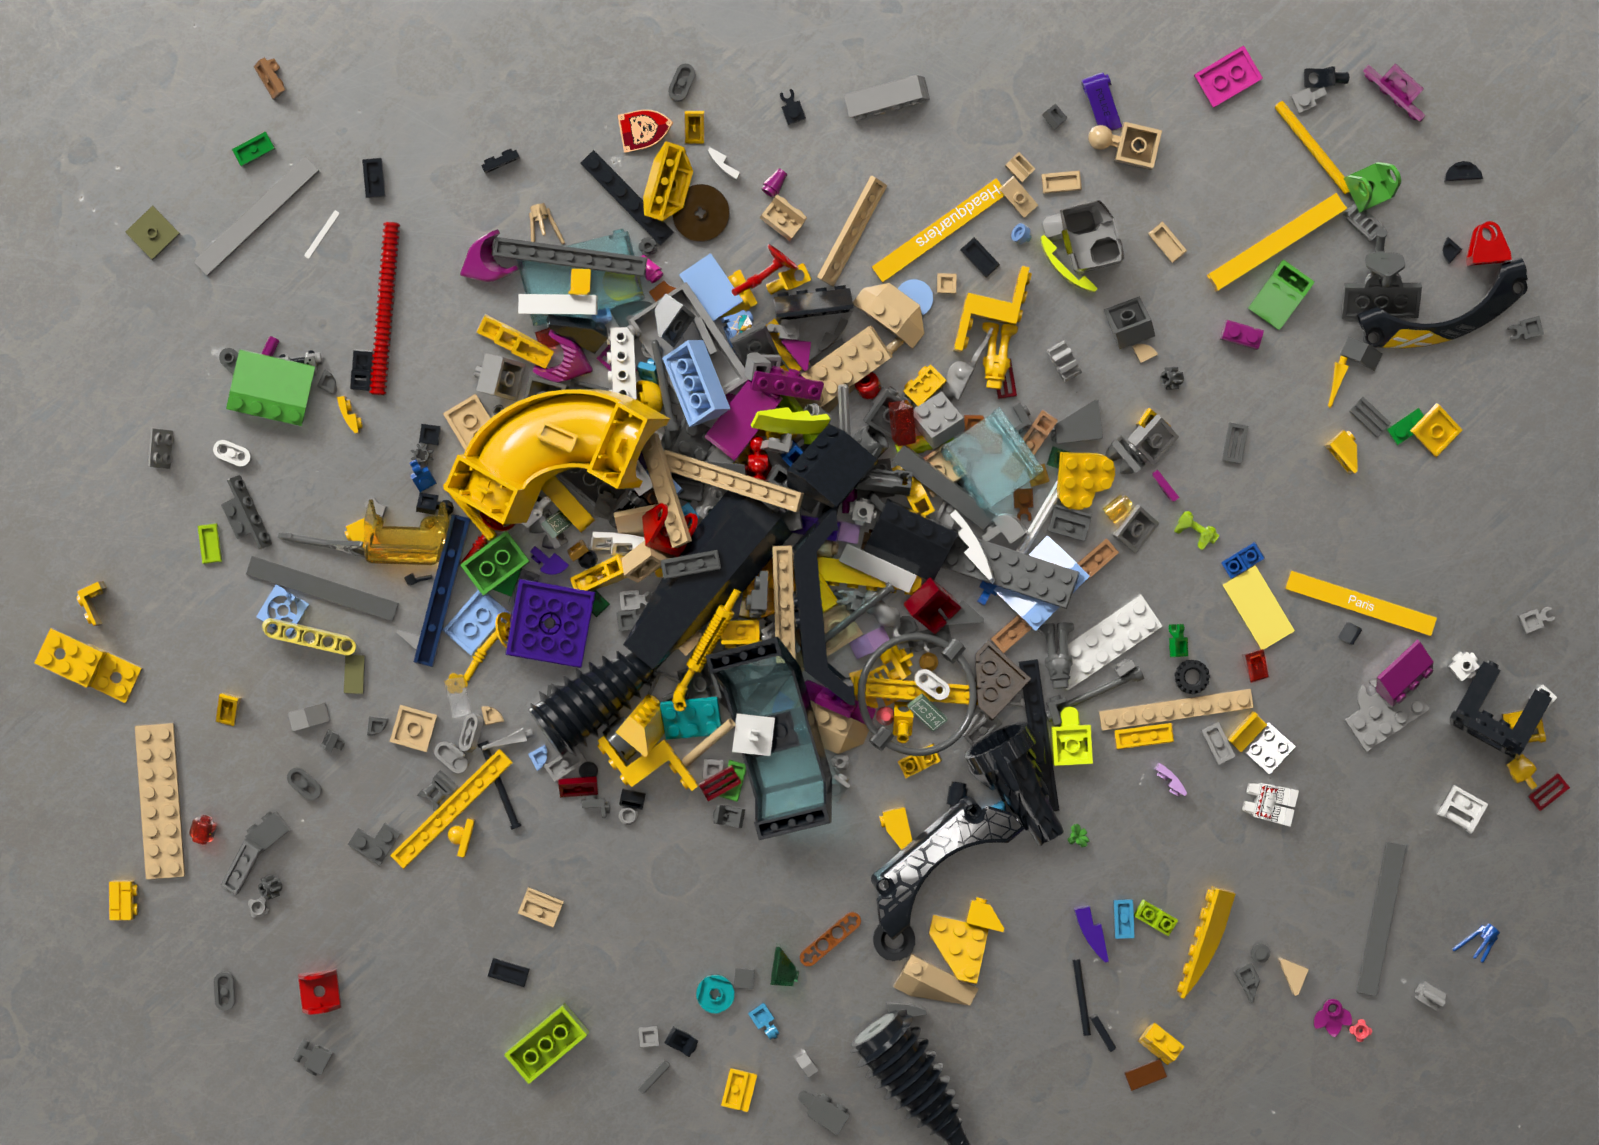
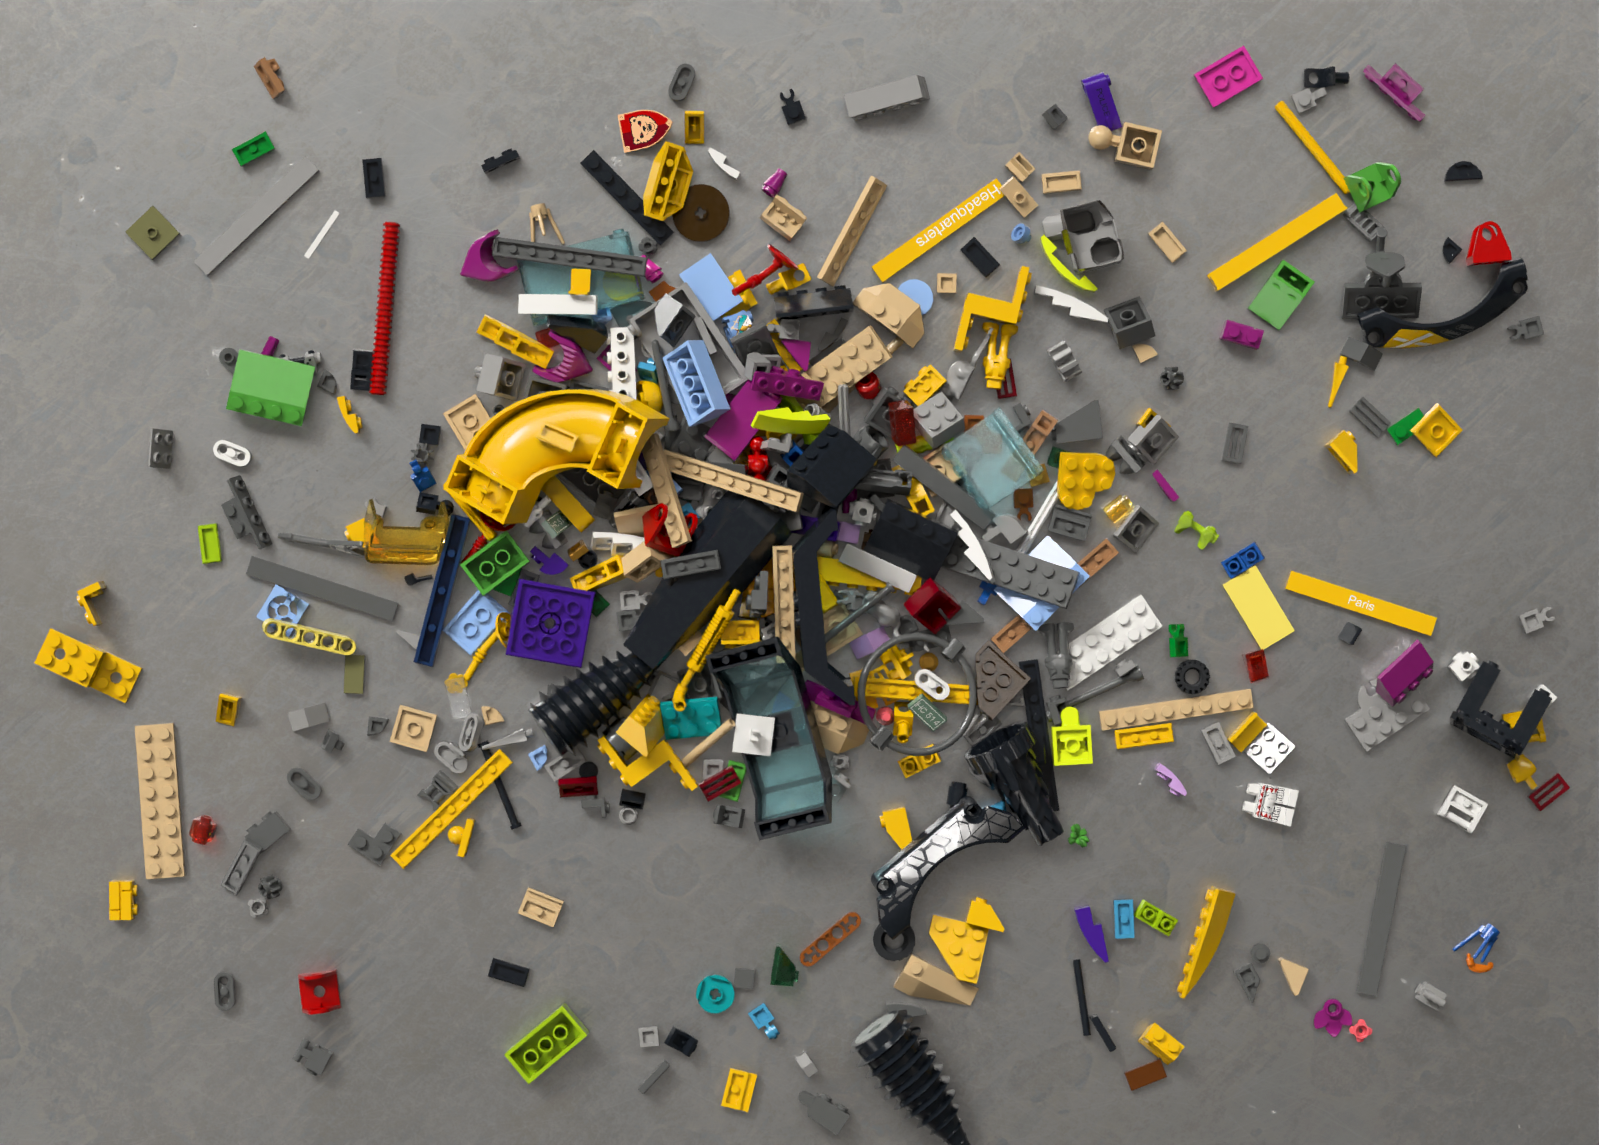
(1077, 308): none -> white slope
(1478, 967): none -> orange piece

